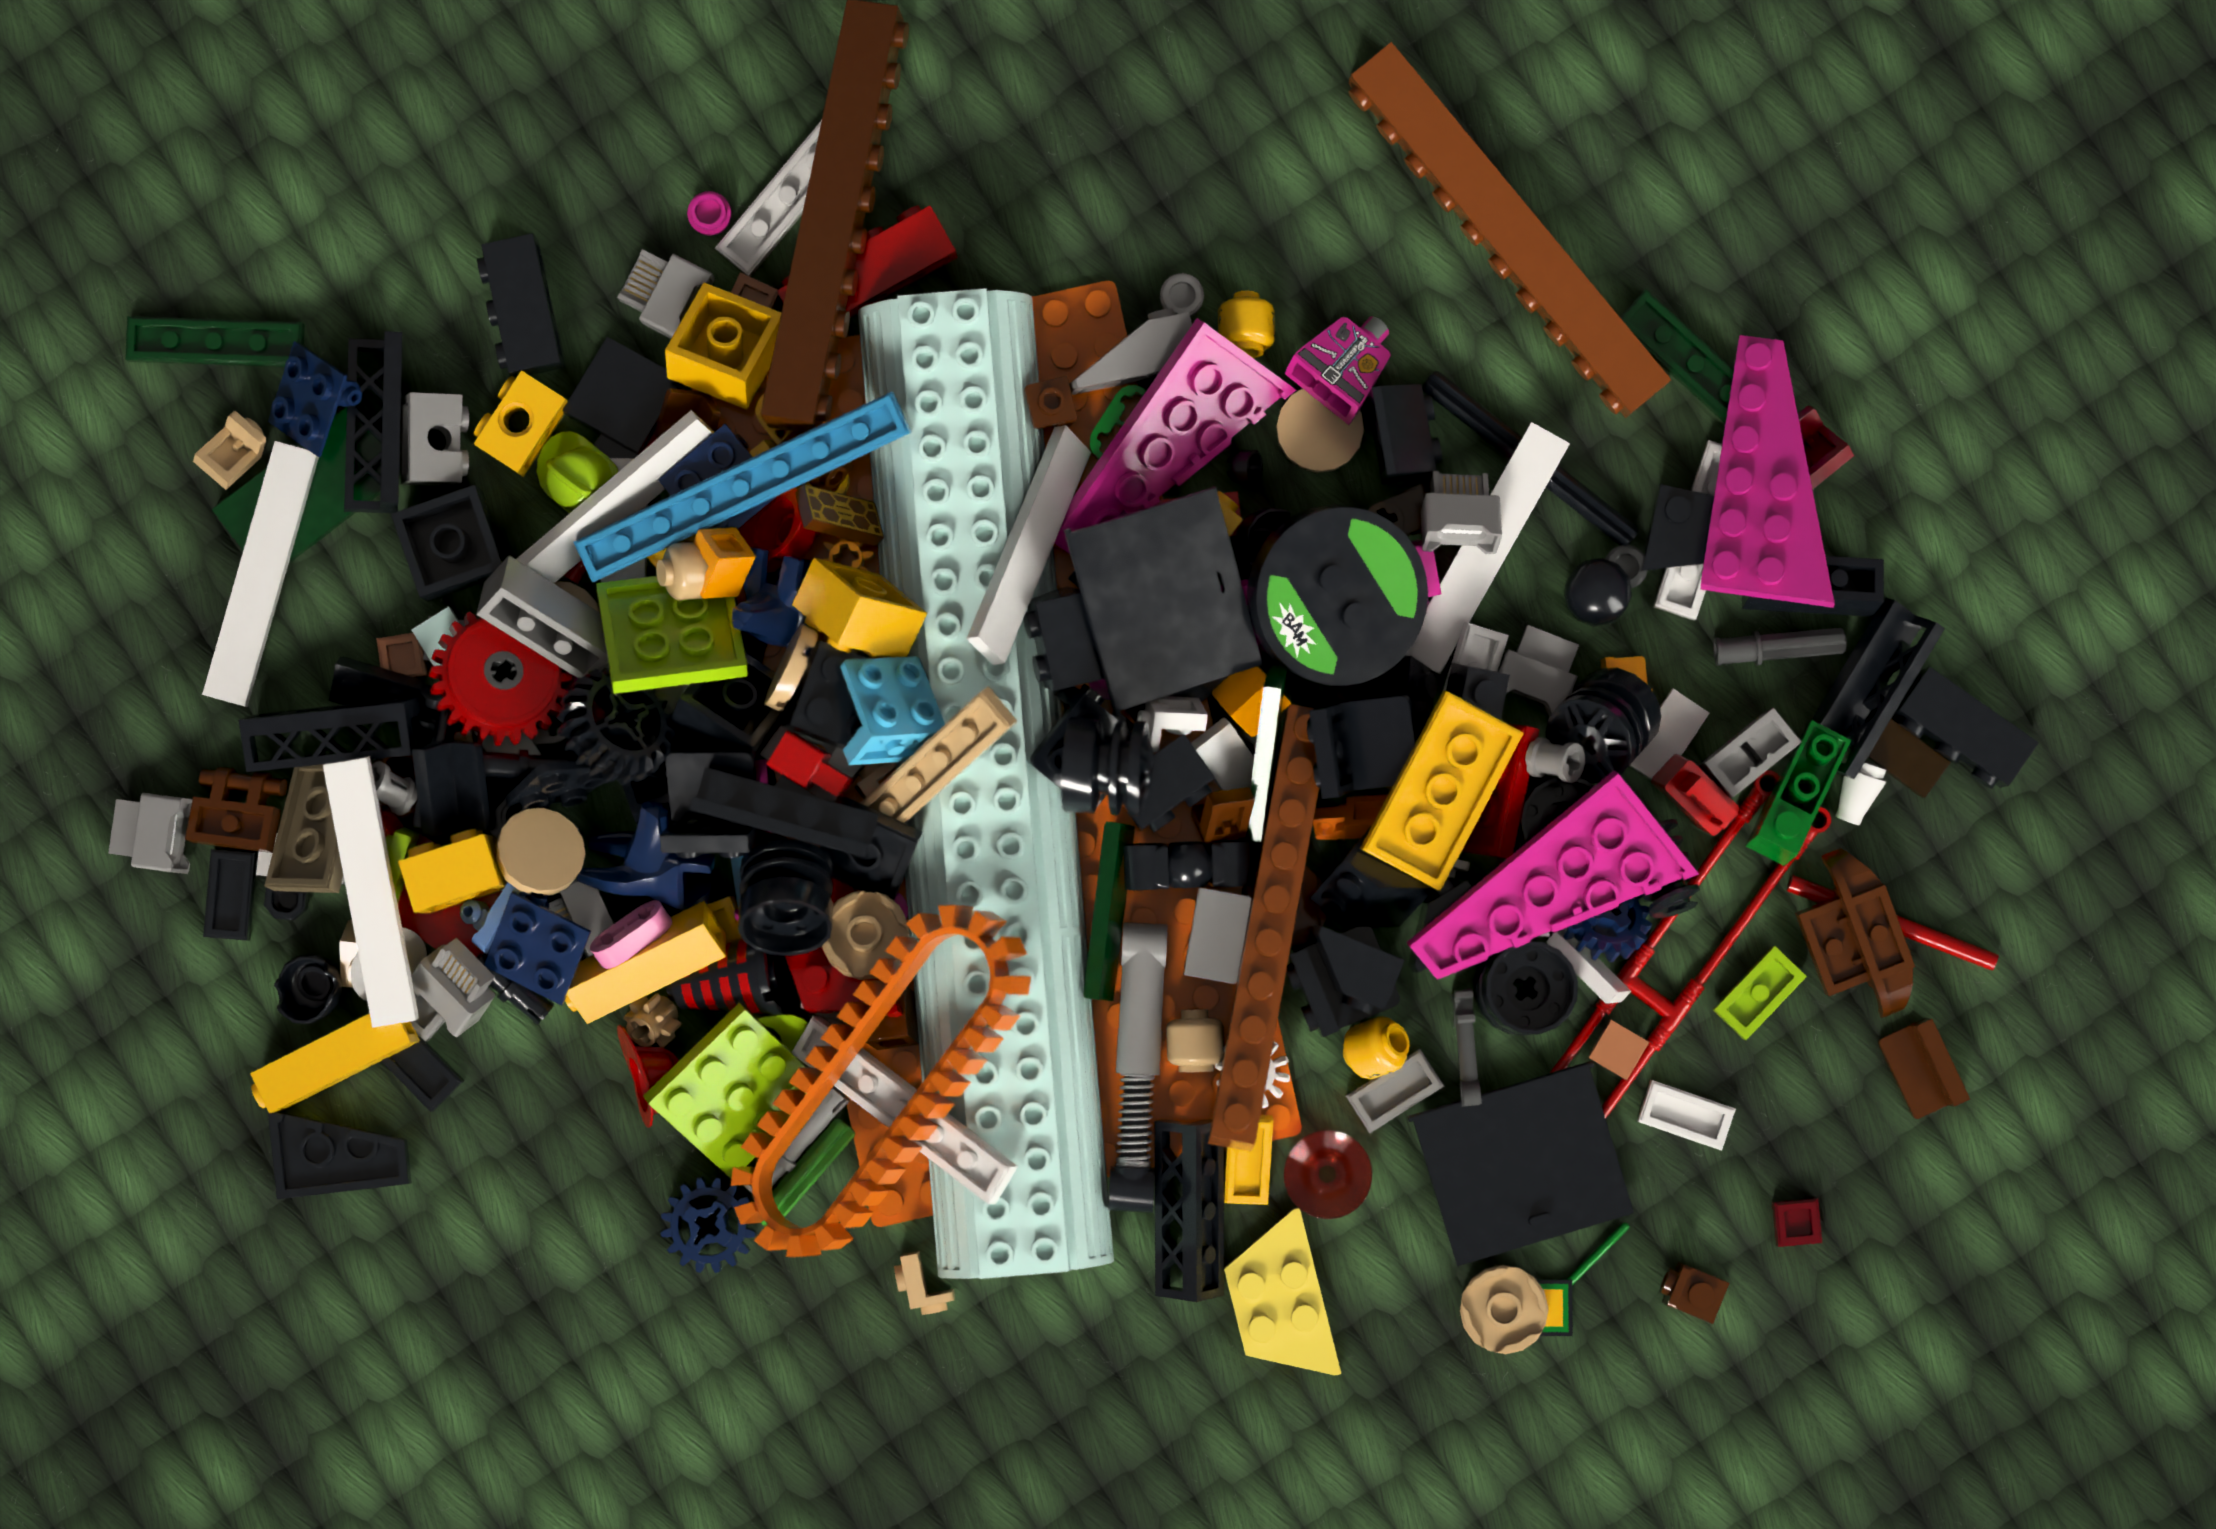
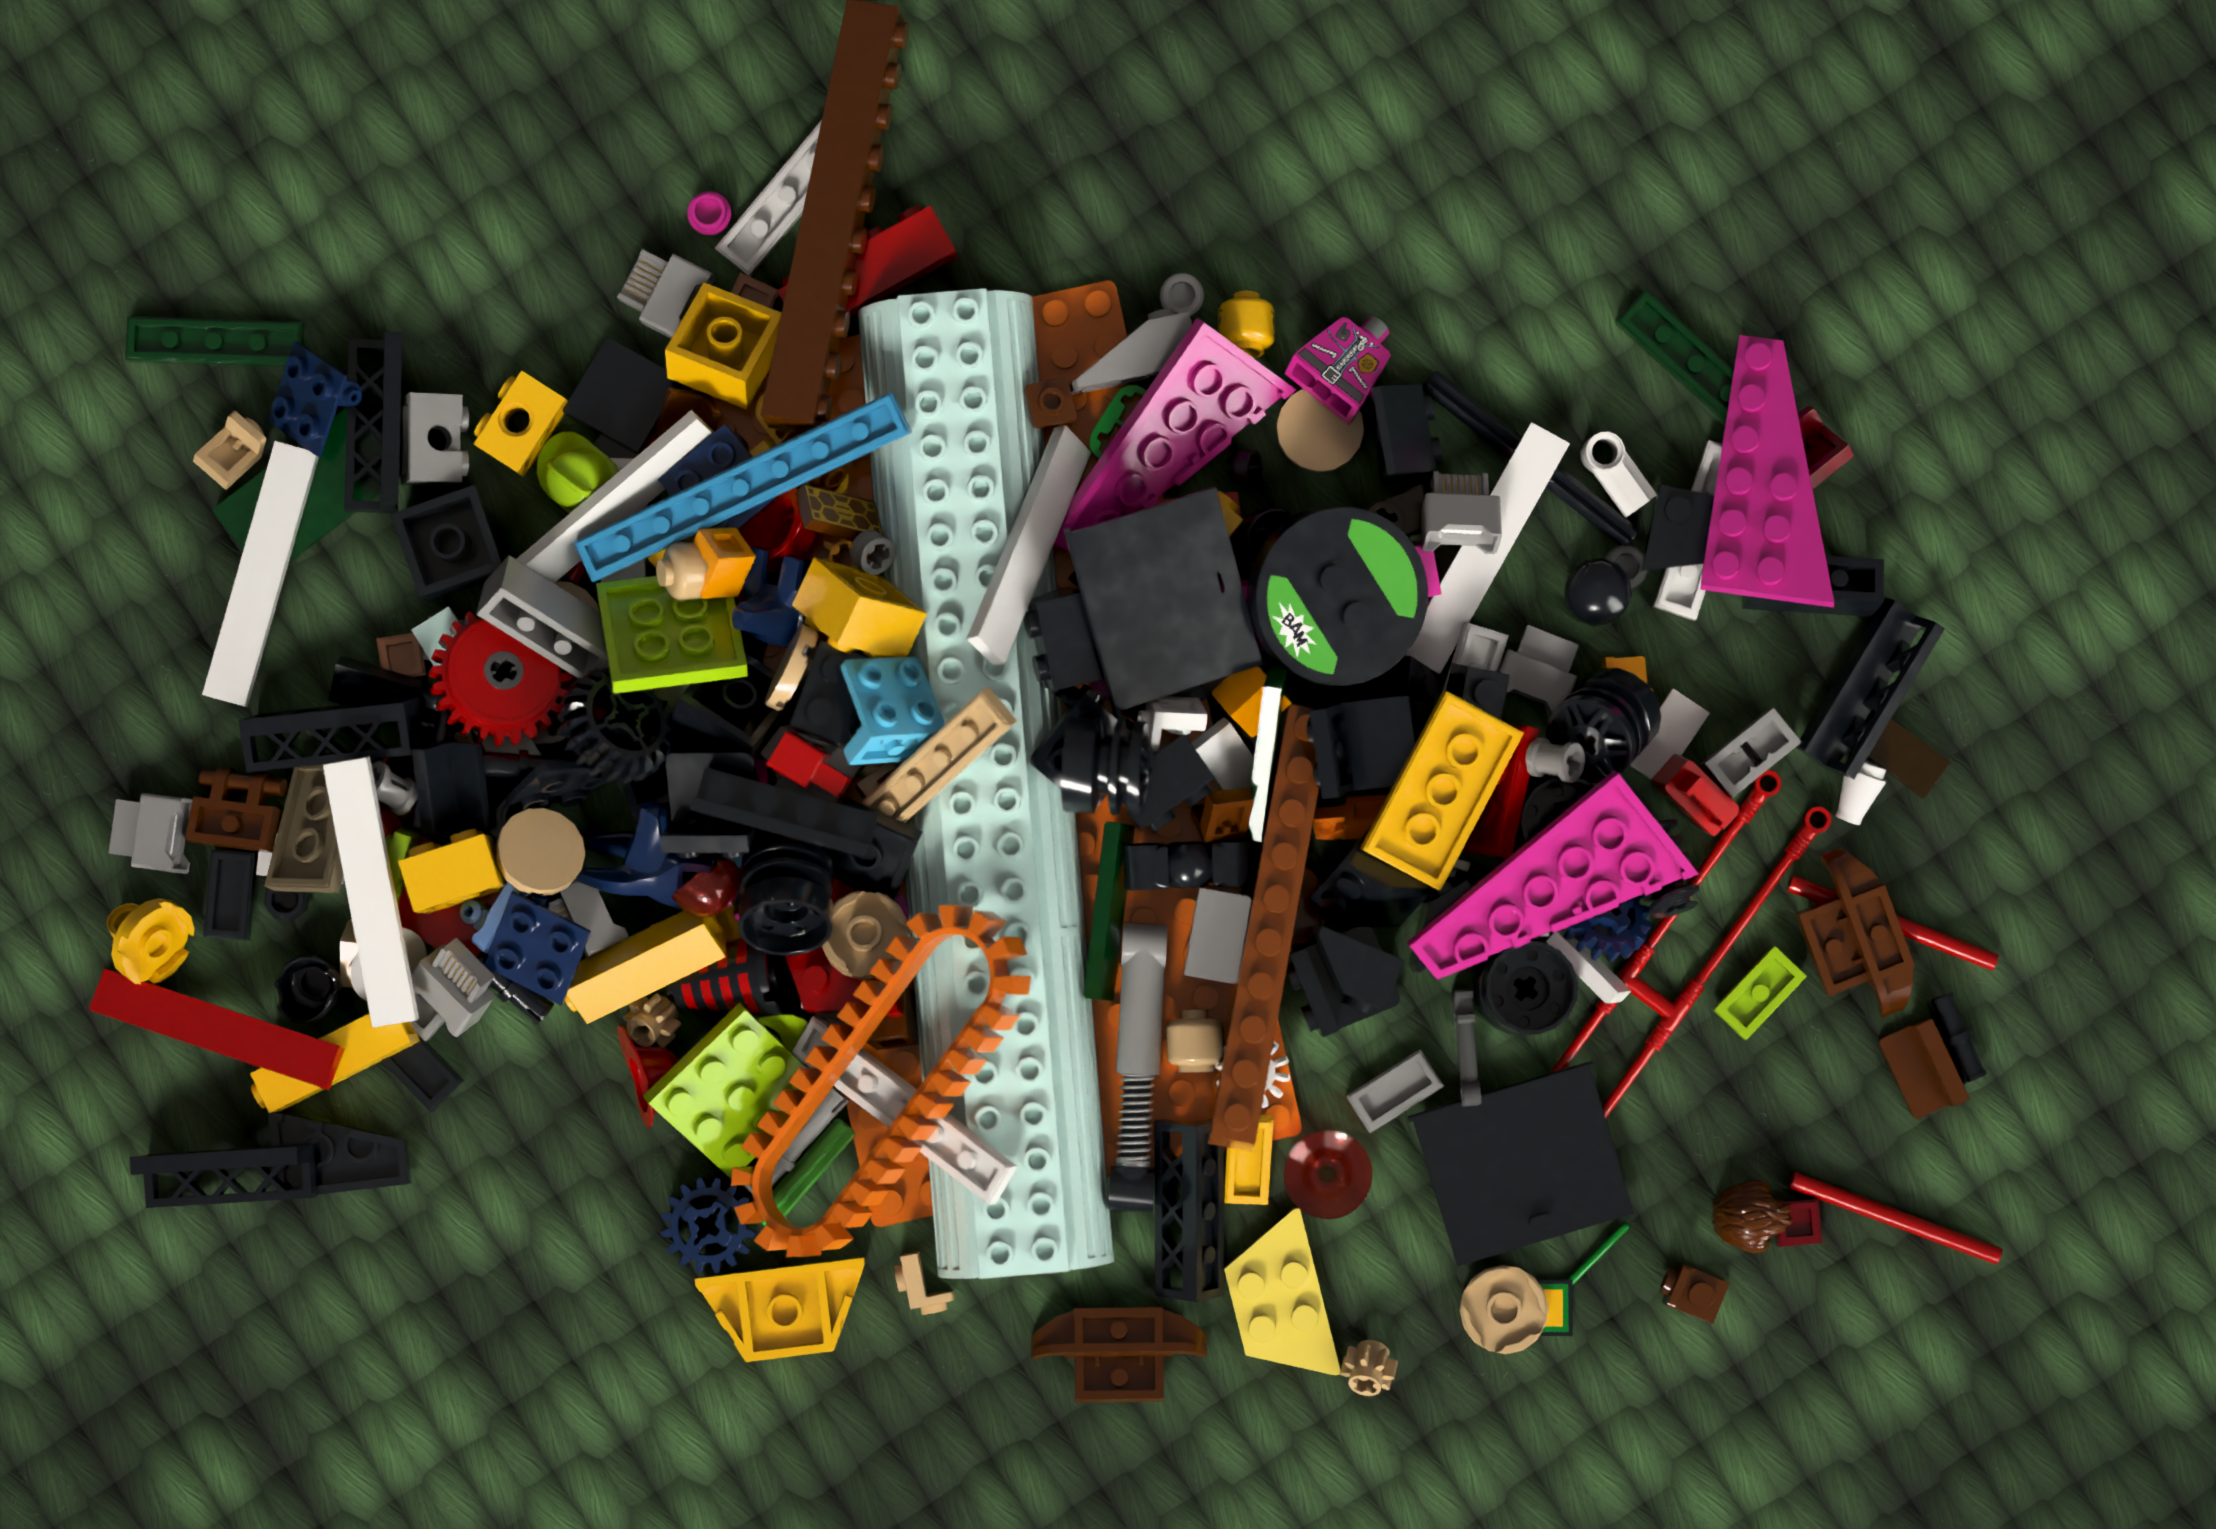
(149, 939): none -> yellow tile
(217, 1029): none -> red tile
(223, 1159): none -> black fence
(521, 306): black brick -> none
(631, 934): bright pink beam -> none
(710, 893): none -> clear red hair
(785, 1307): none -> yellow wing
(865, 544): none -> light grey bush
(1119, 1350): none -> reddish brown plate
(1369, 1367): none -> tan gear
(1375, 1047): yellow head -> none
(1507, 230): dark orange brick -> none
(1618, 1049): nougat tile -> none
(1619, 478): none -> white piece
(1686, 1115): white tile -> none
(1749, 1216): none -> reddish brown hair
(1778, 646): dark grey axle -> none
(1798, 794): green slope -> none
(1895, 1218): none -> red piece
(1956, 1037): none -> black pin
(1964, 729): black brick -> none

